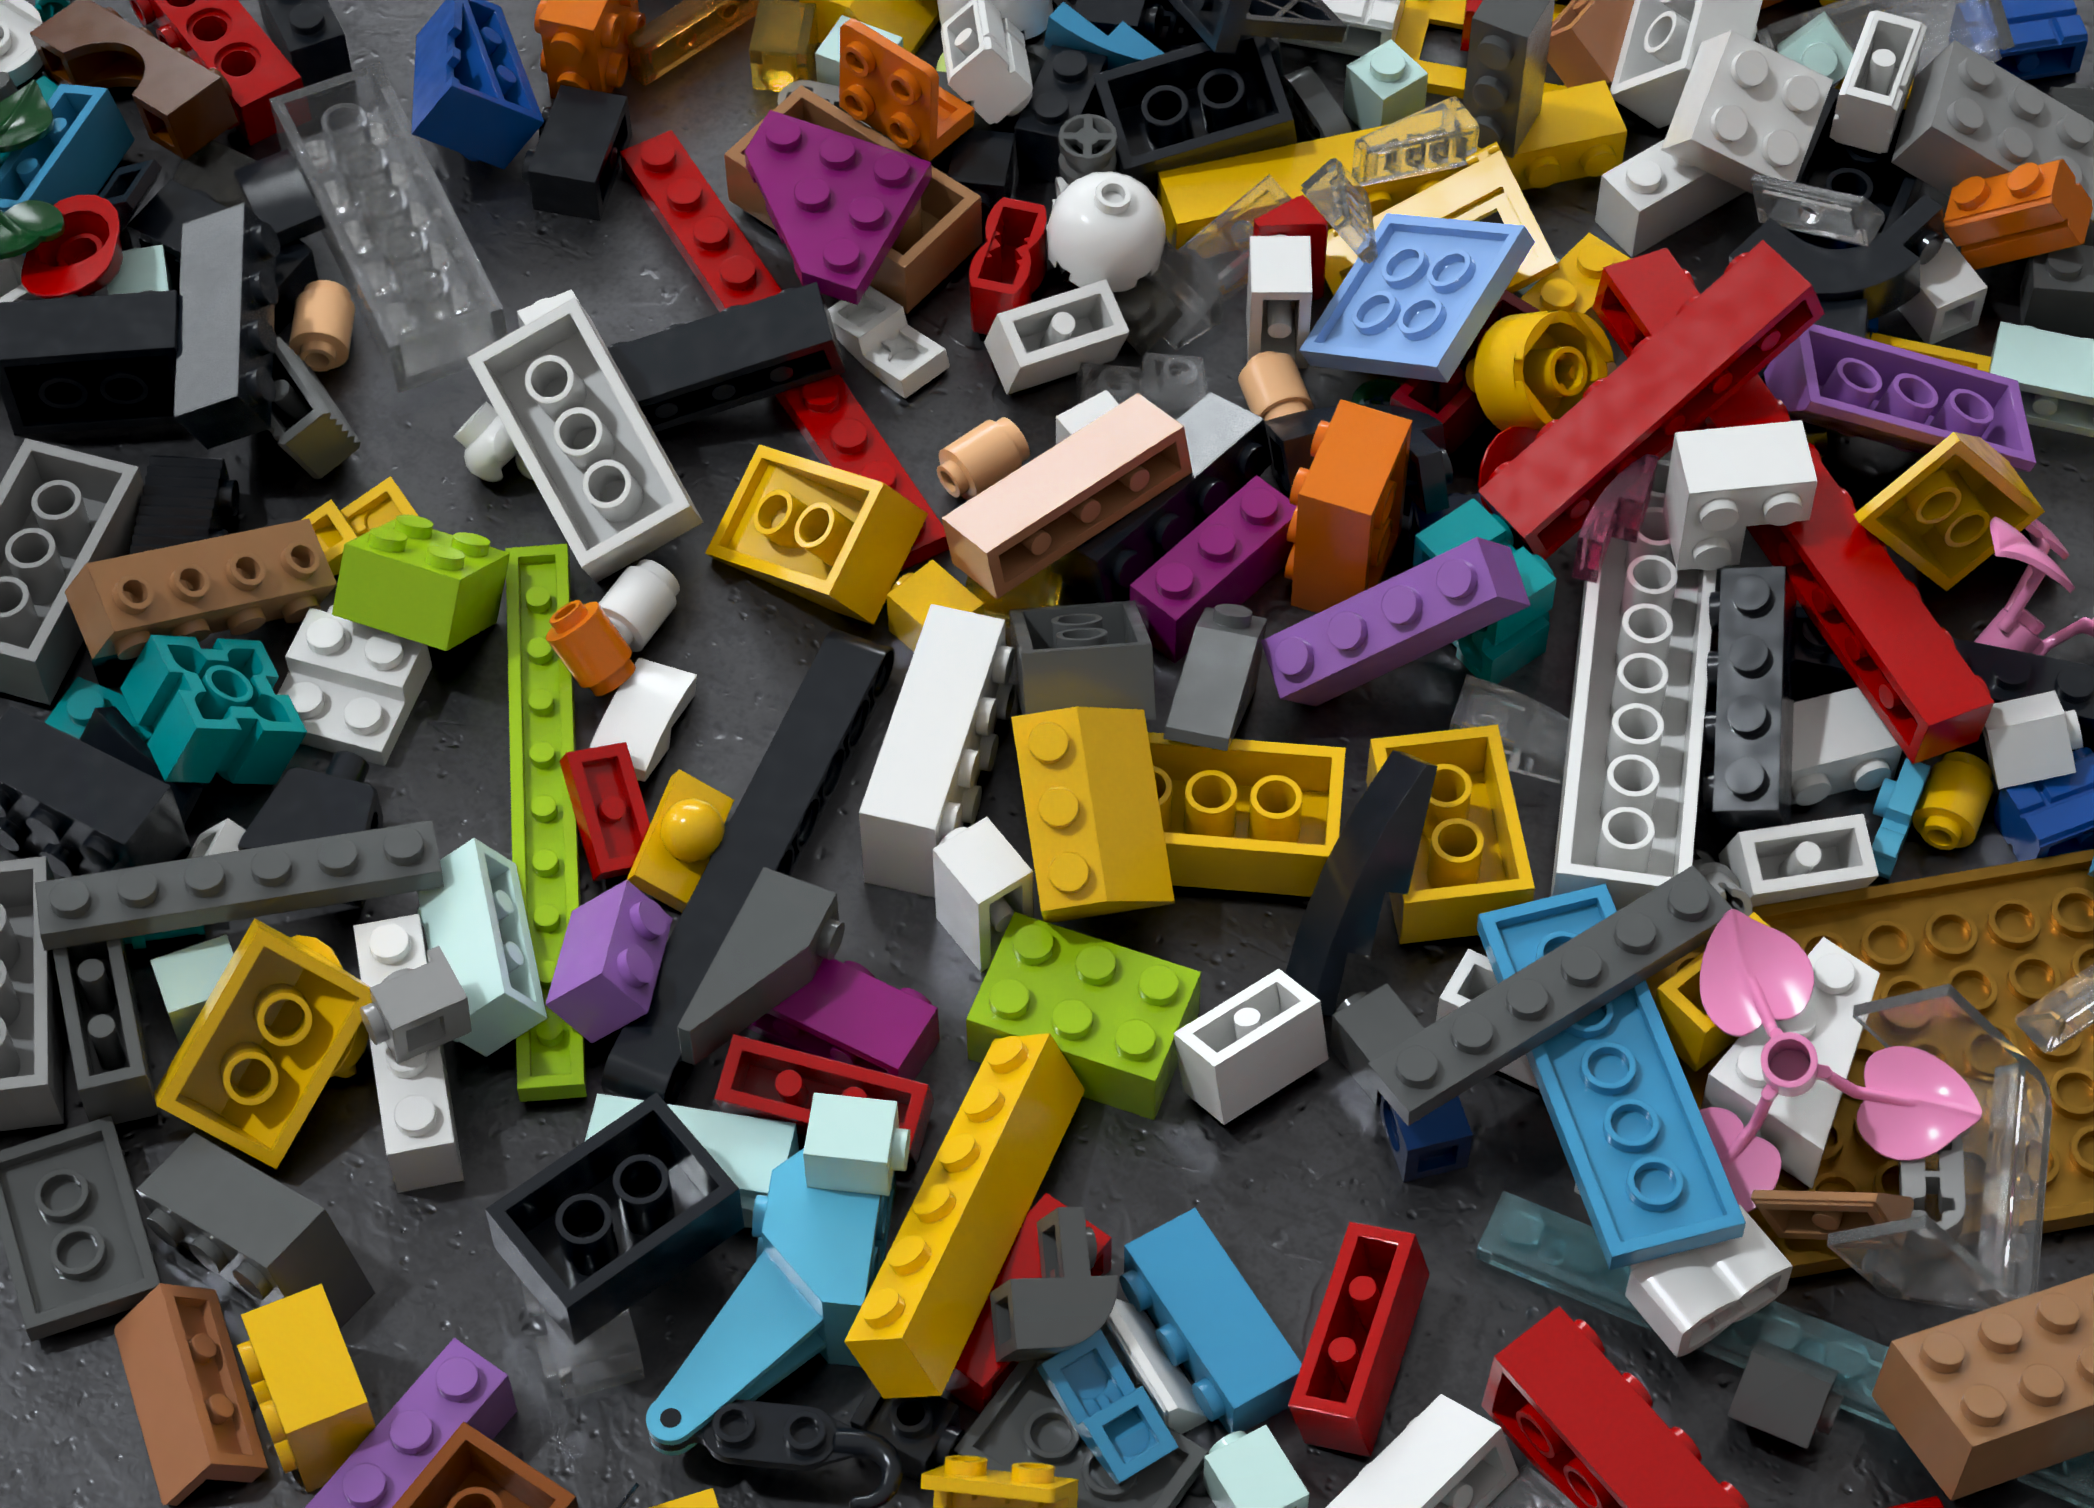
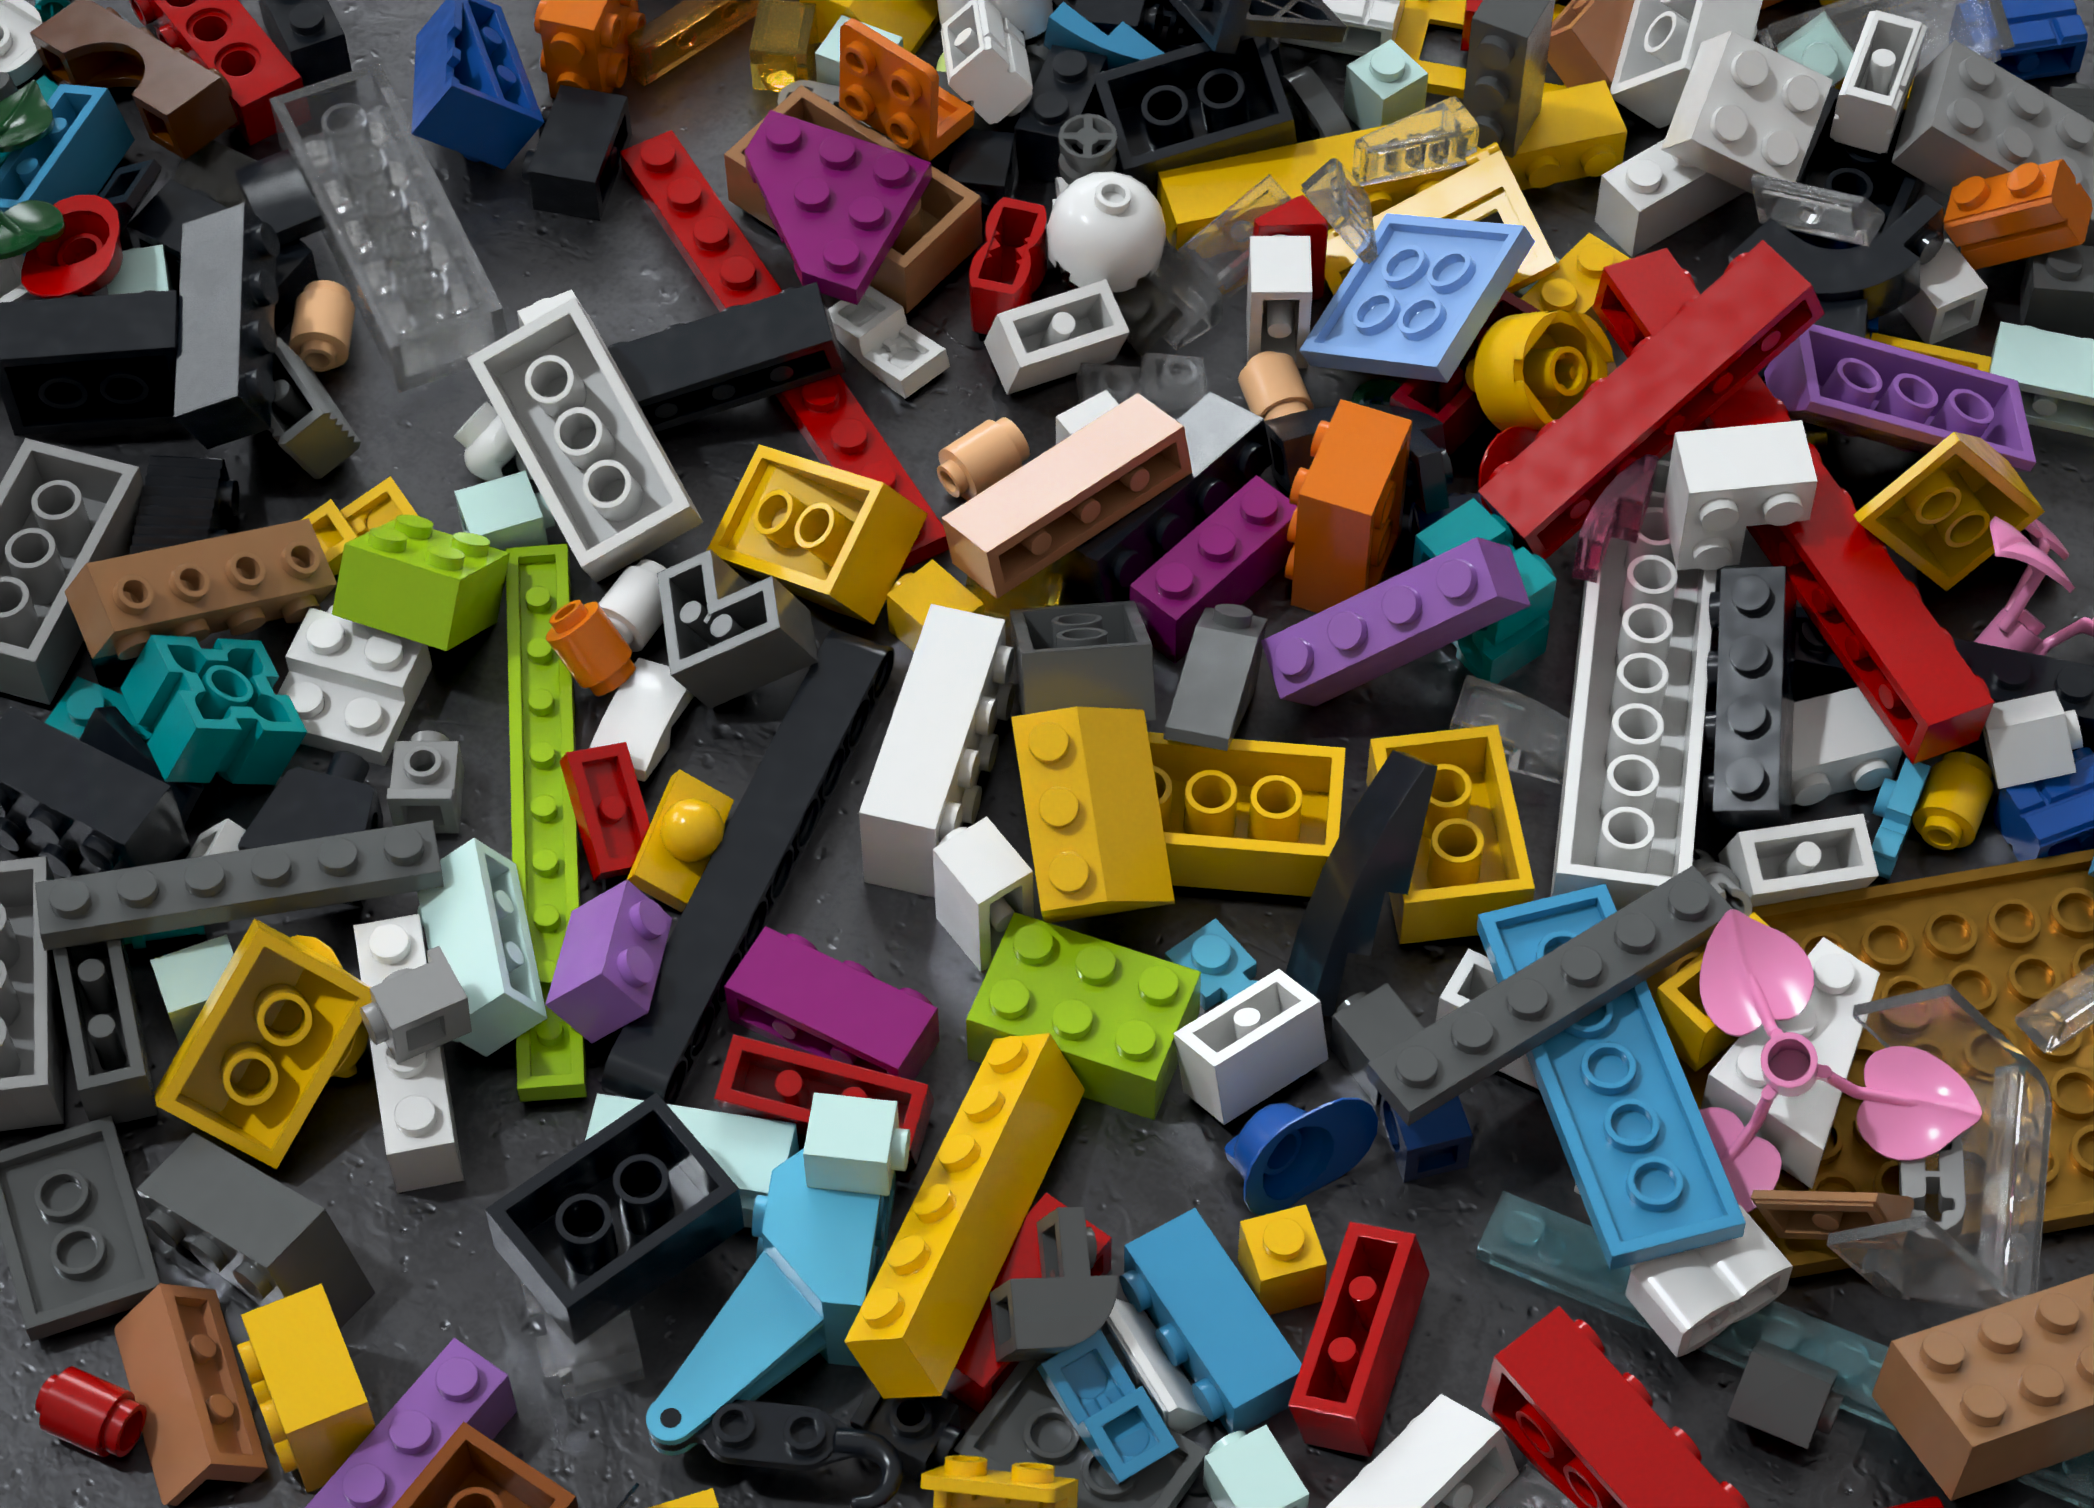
(90, 1413): none -> red brick
(427, 782): none -> light grey brick
(505, 512): none -> light aqua brick
(730, 634): none -> dark grey brick
(762, 961): dark grey slope -> none
(1221, 960): none -> medium azure plate
(1282, 1259): none -> yellow brick
(1295, 1152): none -> blue piece

